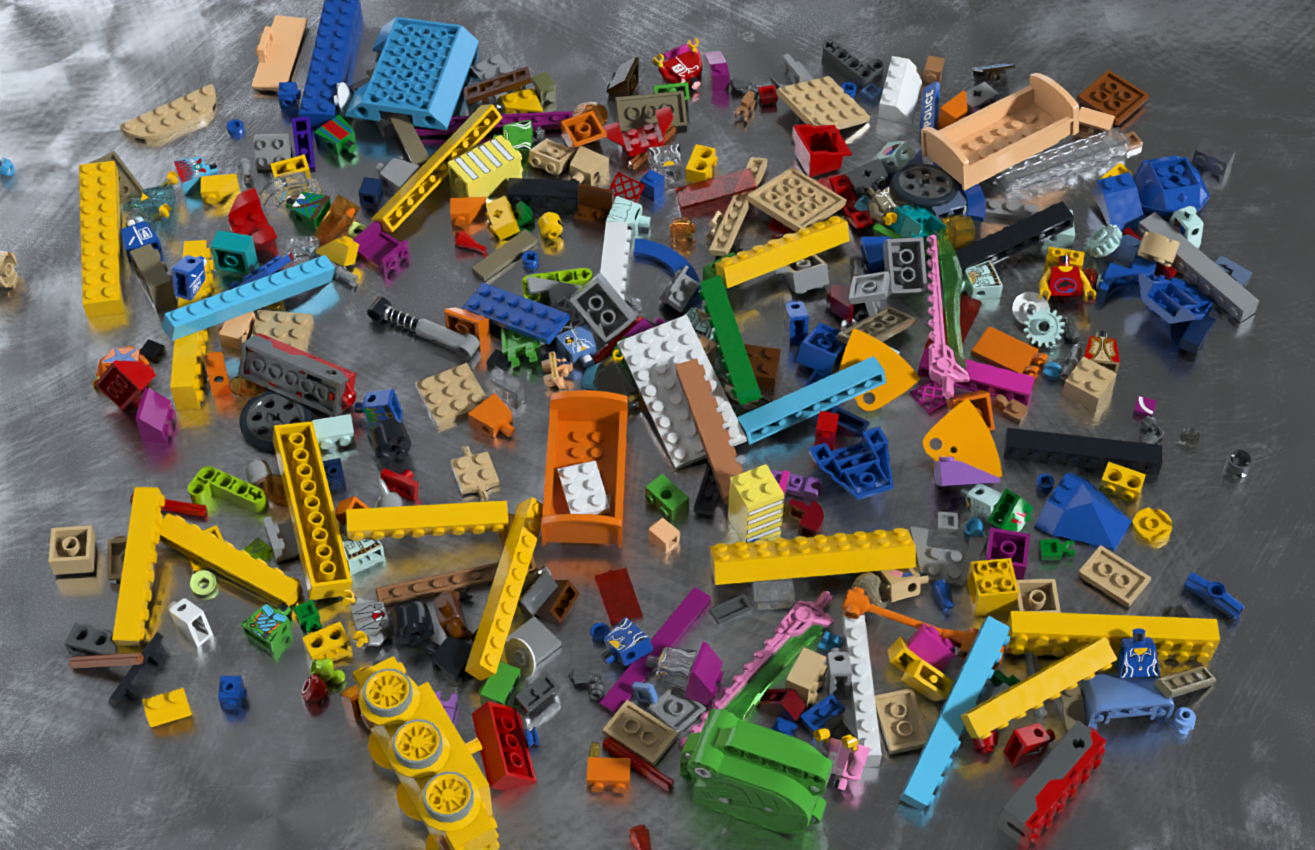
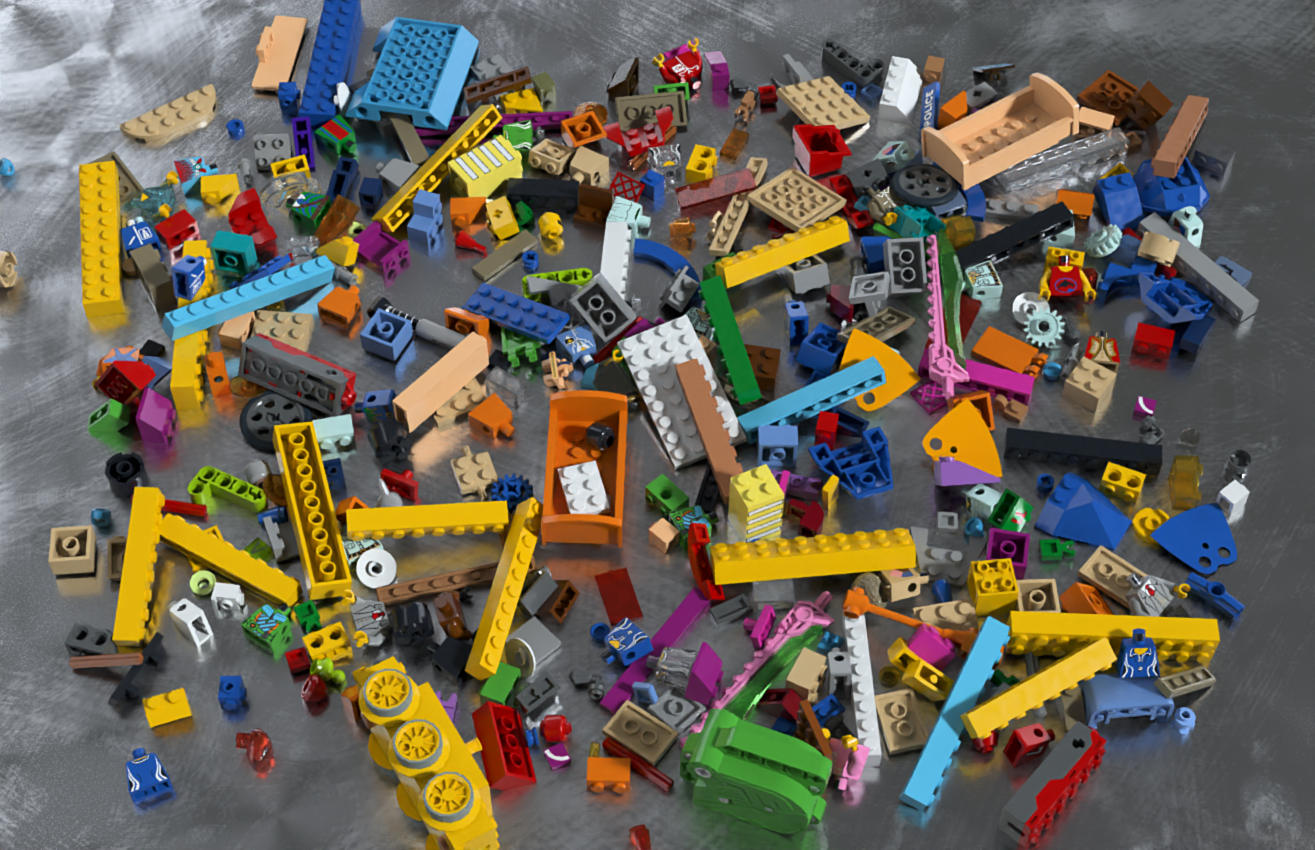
(100, 513): none -> dark azure tile
(109, 417): none -> bright green slope
(125, 473): none -> black brick
(128, 267): none -> tan tile
(146, 775): none -> blue torso
(161, 368): none -> medium blue slope
(176, 229): none -> red brick
(227, 596): none -> white brick
(257, 744): none -> clear red piece
(278, 514): none -> blue cone
(297, 660): none -> red plate
(340, 306): none -> orange torso
(342, 178): none -> dark blue slope
(380, 559): none -> white dish
(386, 334): none -> medium blue brick
(426, 216): none -> medium blue brick
(441, 381): none -> light nougat brick
(512, 491): none -> blue gear
(555, 728): none -> red head
(557, 756): none -> magenta tile
(600, 436): none -> black head
(683, 517): none -> torso
(699, 562): none -> red slope
(734, 144): none -> clear orange tile
(760, 627): none -> dark pink tile
(777, 446): none -> medium blue brick
(810, 730): none -> dark orange plate
(830, 492): none -> yellow tile
(888, 676): none -> clear yellow tile
(948, 615): none -> tan plate
(1079, 202): none -> orange slope
(1084, 600): none -> orange slope
(1146, 105): none -> reddish brown brick
(1151, 594): none -> light grey torso
(1153, 340): none -> red brick
(1180, 136): none -> nougat brick
(1184, 482): none -> clear yellow brick
(1190, 529): none -> blue piece
(1232, 497): none -> white brick

